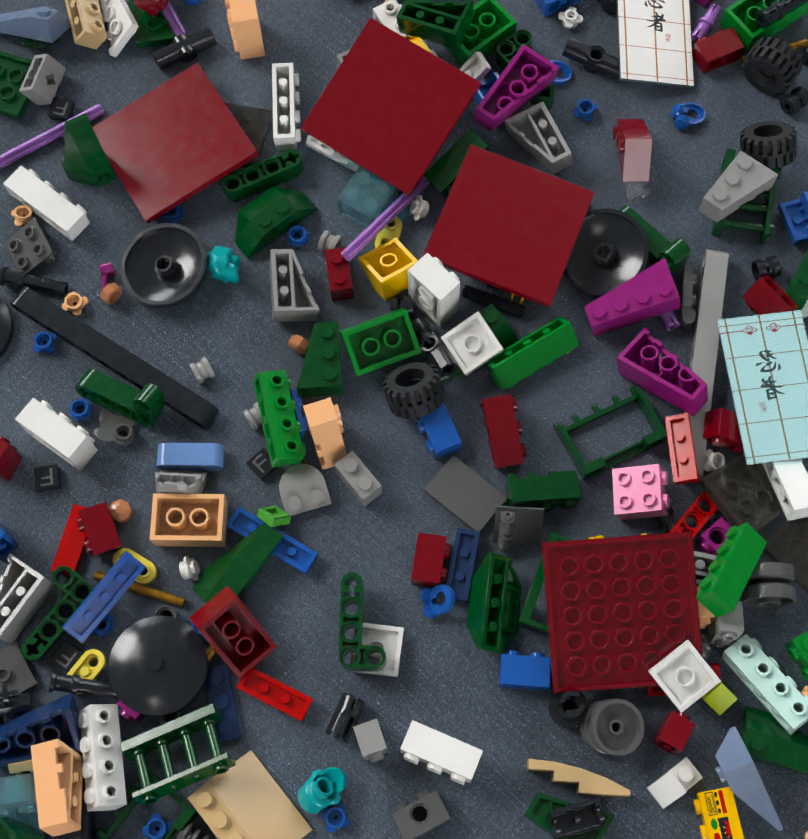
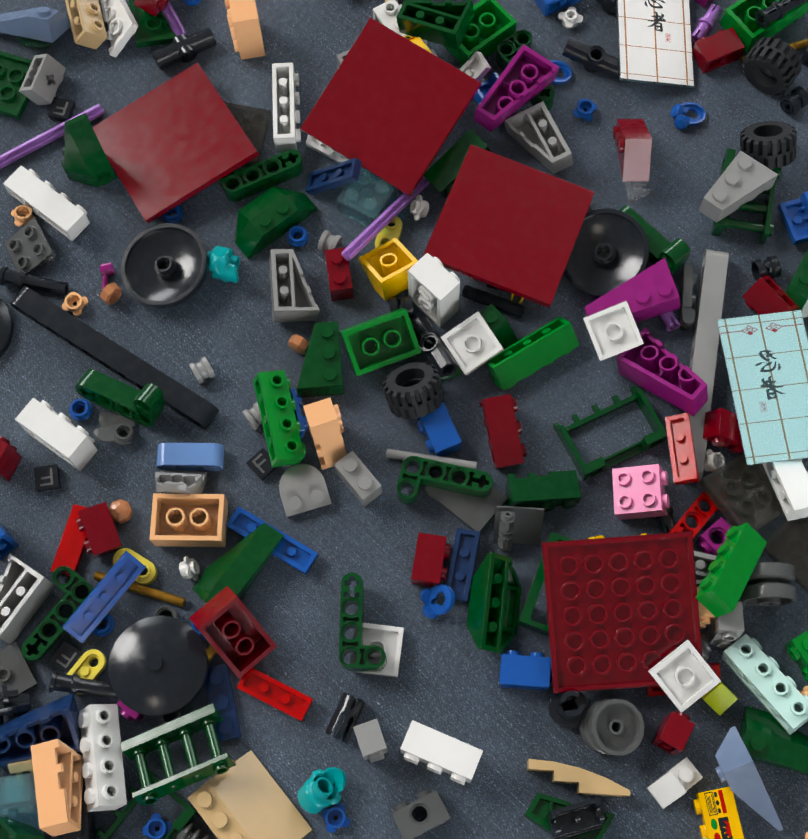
(40, 337): blue plate -> none
(274, 516): bright green tile -> none
(333, 176): none -> dark blue plate
(402, 455): none -> light grey bar
(445, 482): none -> dark green beam
(613, 331): none -> white plate

